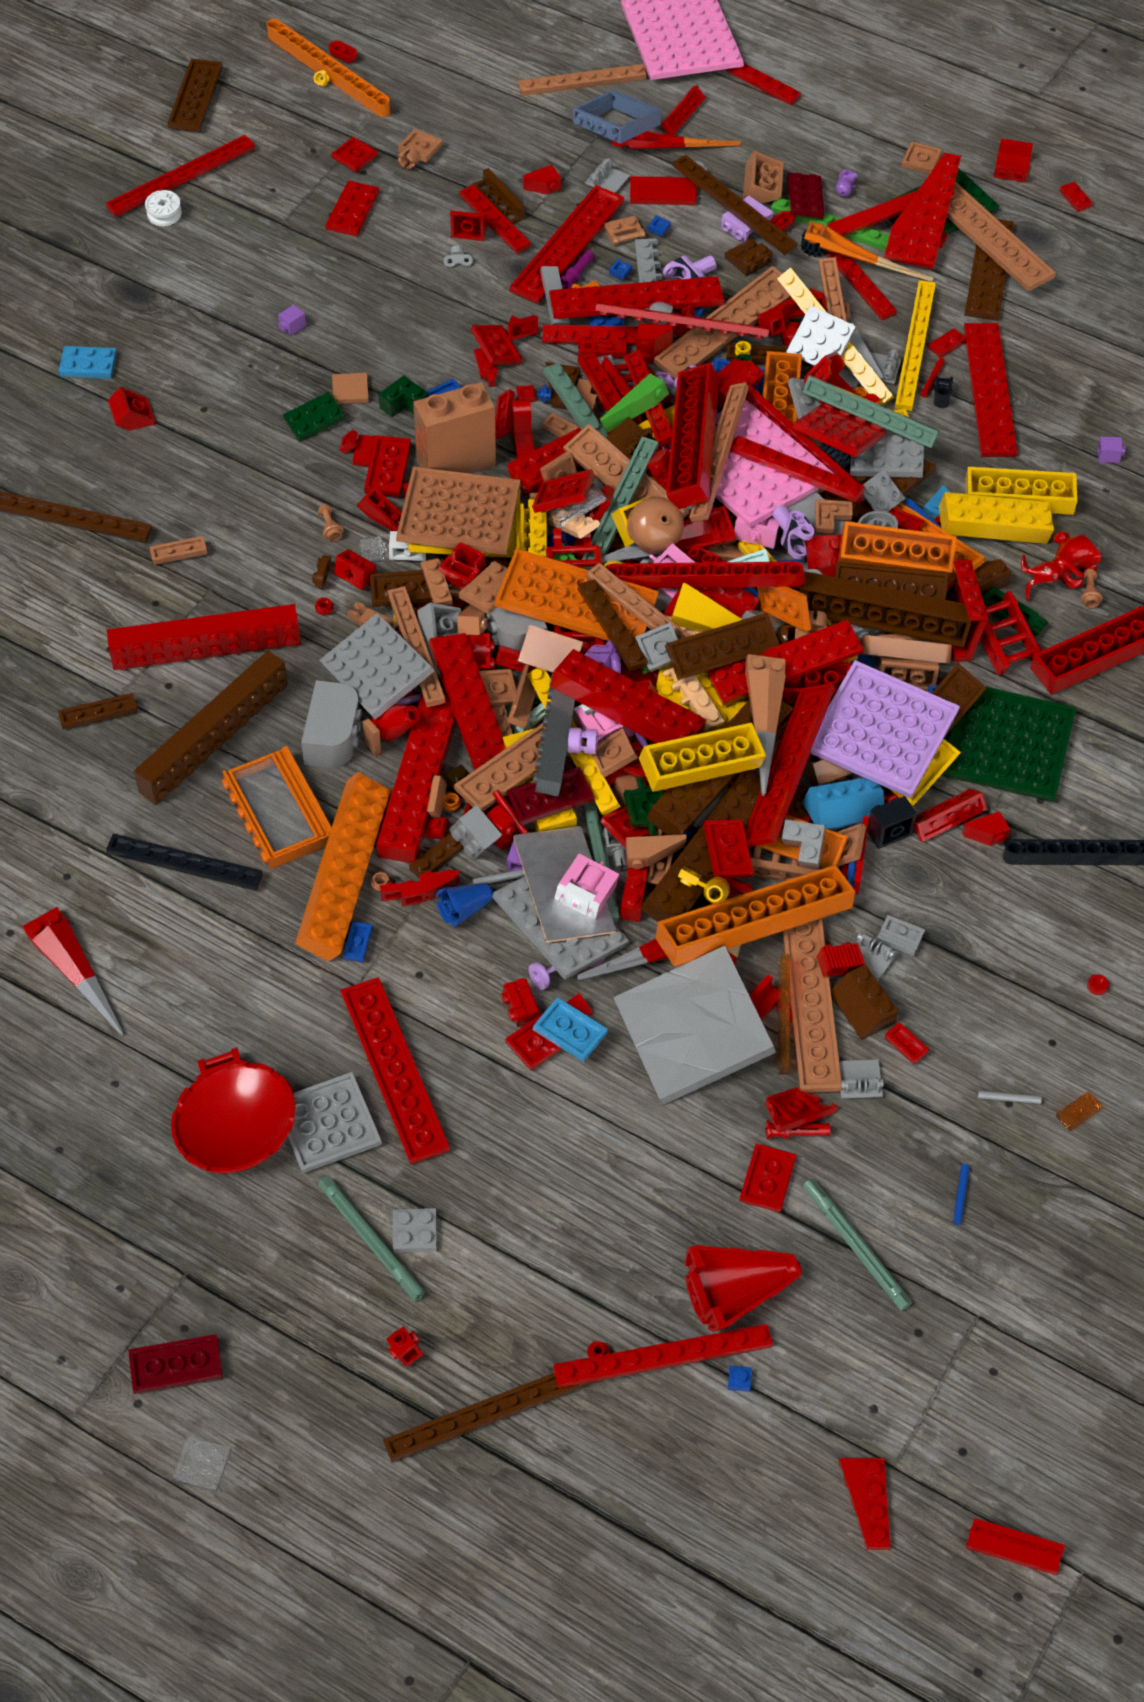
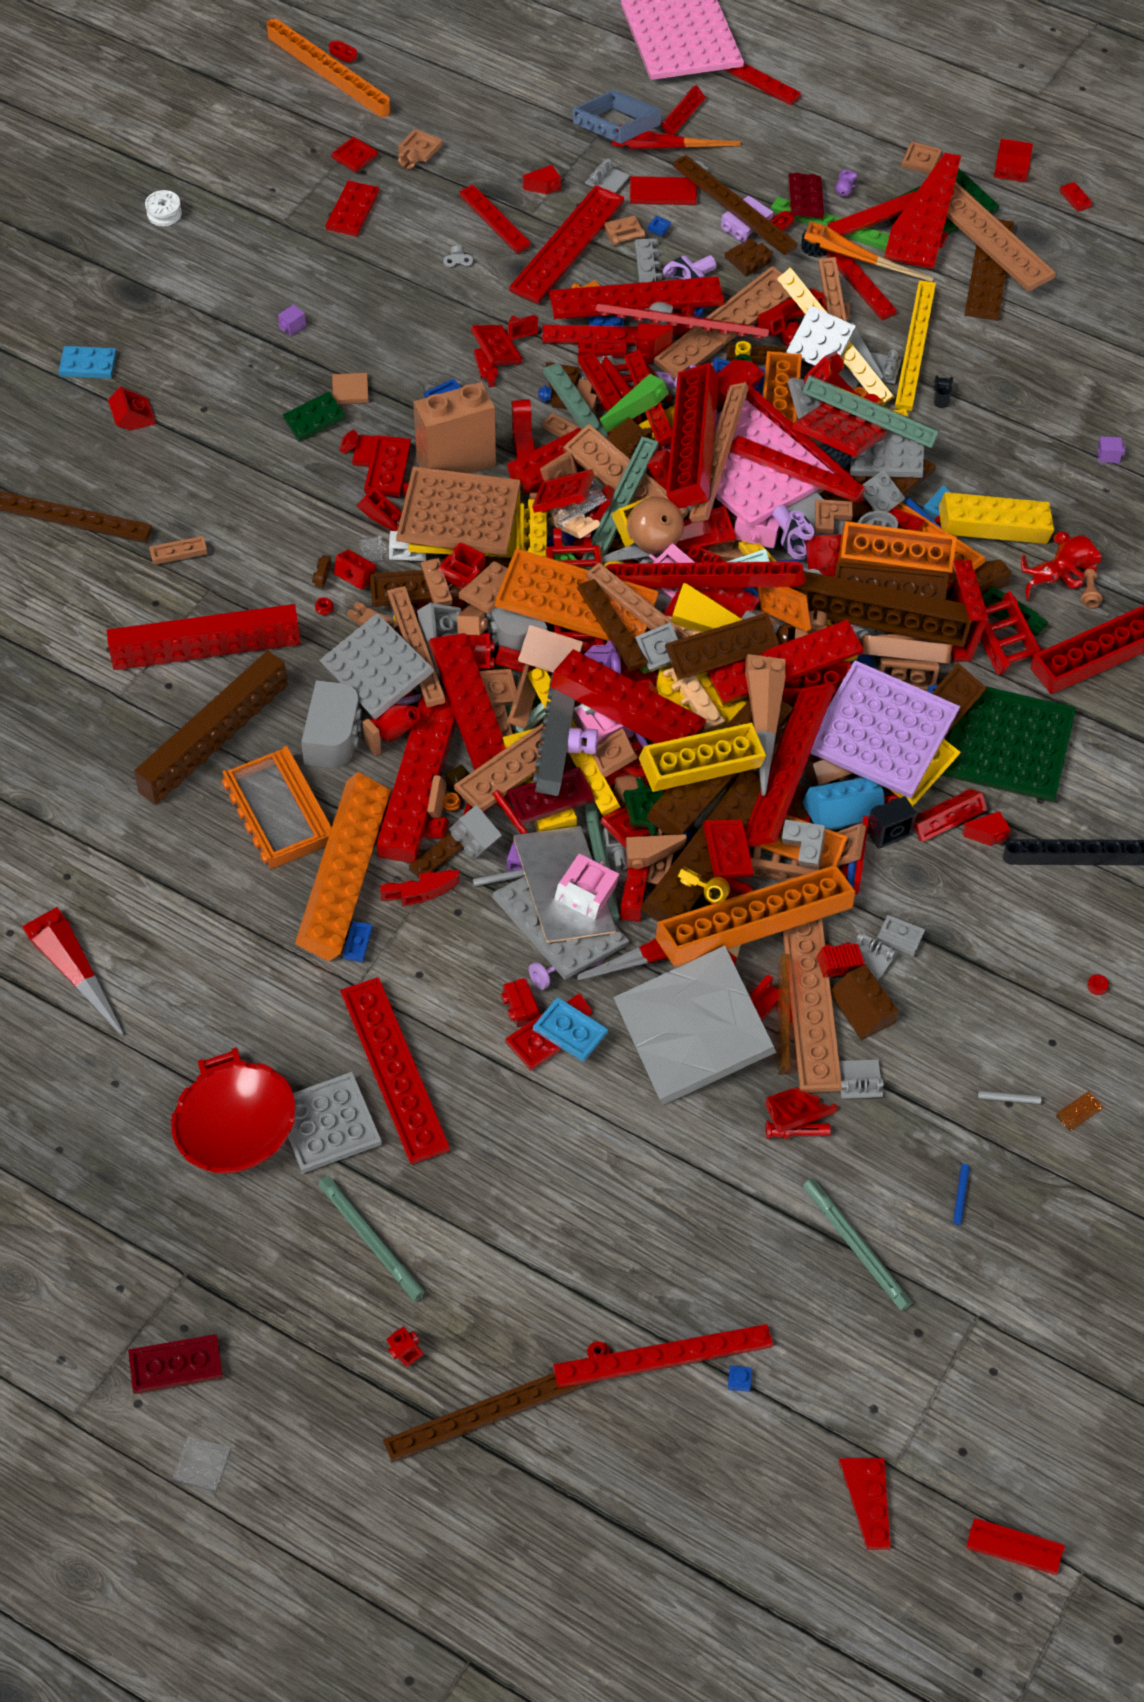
(97, 711): reddish brown plate -> none
(180, 175): red plate -> none
(184, 862): black plate -> none
(195, 95): reddish brown plate -> none
(317, 78): yellow plate -> none
(332, 530): nougat piece -> none
(379, 877): nougat plate -> none
(400, 396): dark green brick -> none
(414, 1230): light grey plate -> none
(462, 901): blue cone -> none
(468, 225): red slope -> none
(503, 194): reddish brown fence -> none
(504, 413): red plate -> none
(504, 824): red brick -> none
(525, 392): red tile -> none
(552, 281): light grey tile -> none
(573, 273): magenta pin -> none
(582, 80): nougat plate -> none
(620, 269): blue plate -> none
(735, 1281): red cone -> none
(763, 178): nougat slope -> none
(767, 1178): red tile -> none
(906, 1043): red plate -> none
(930, 381): red bar -> none
(947, 343): red plate -> none
(990, 390): red plate -> none
(1043, 486): yellow brick -> none

